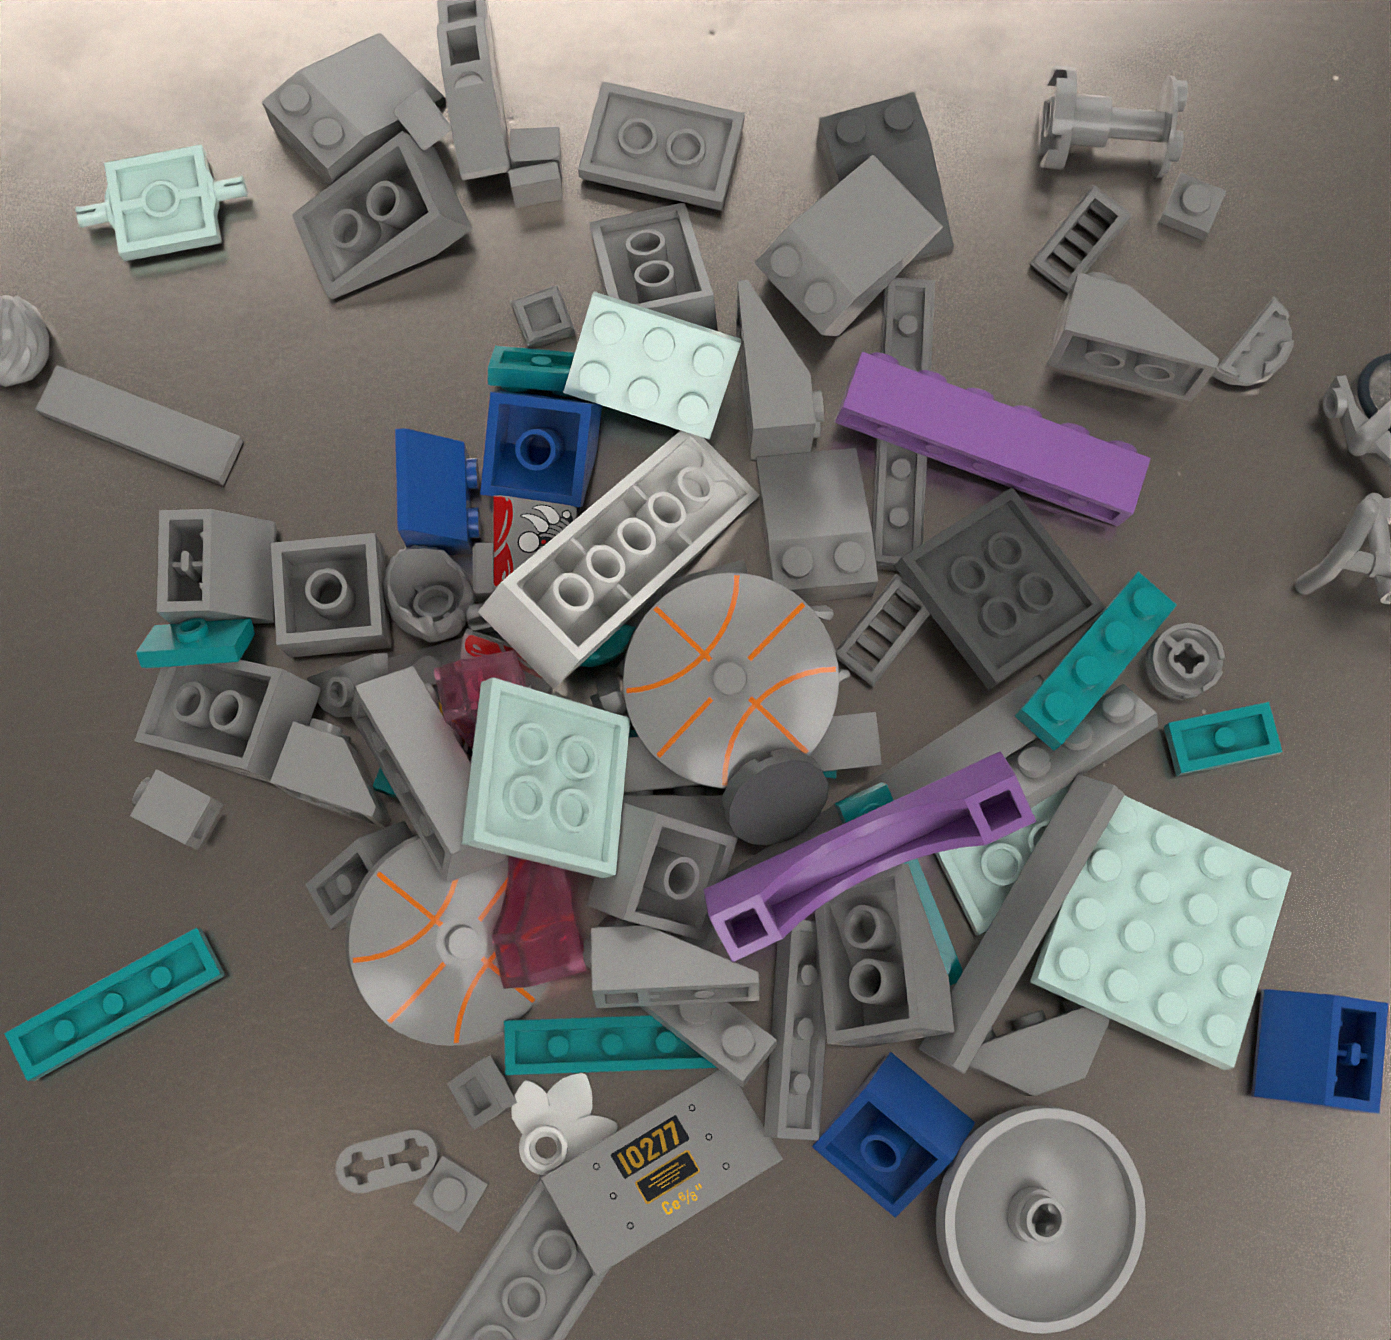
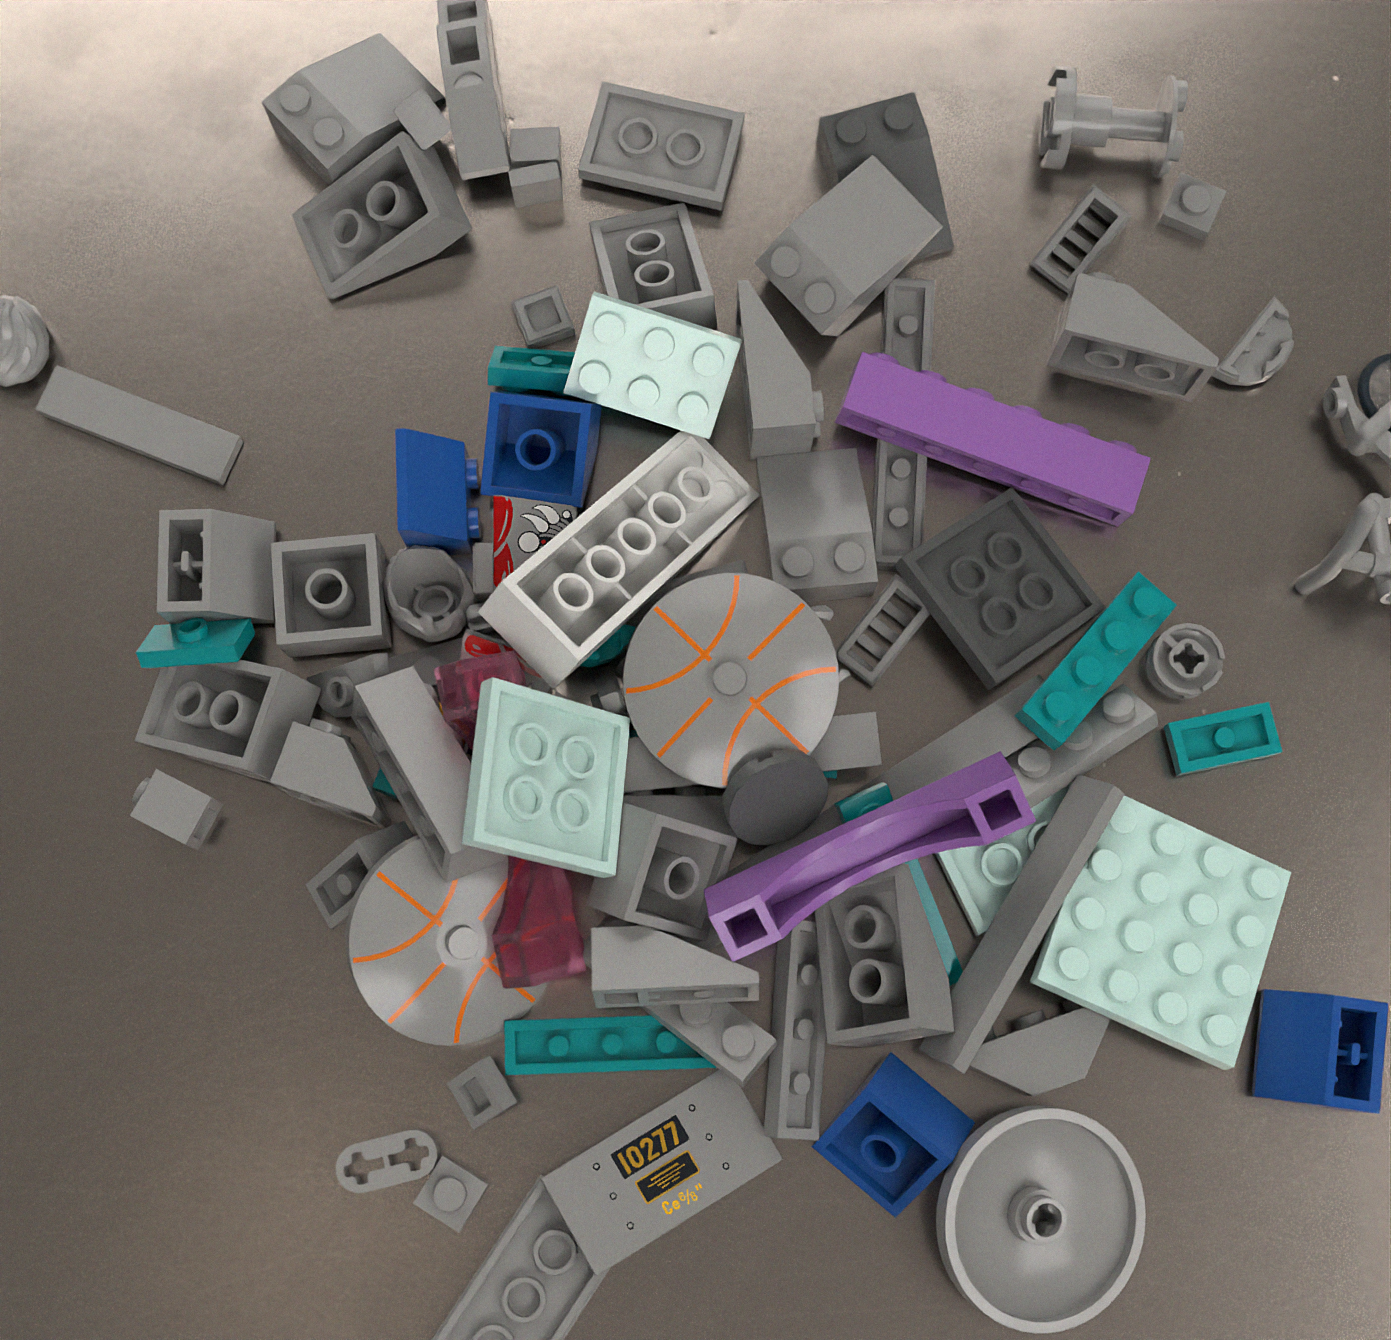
(114, 1004): teal plate -> none
(162, 202): light aqua plate -> none
(558, 1114): white plate -> none

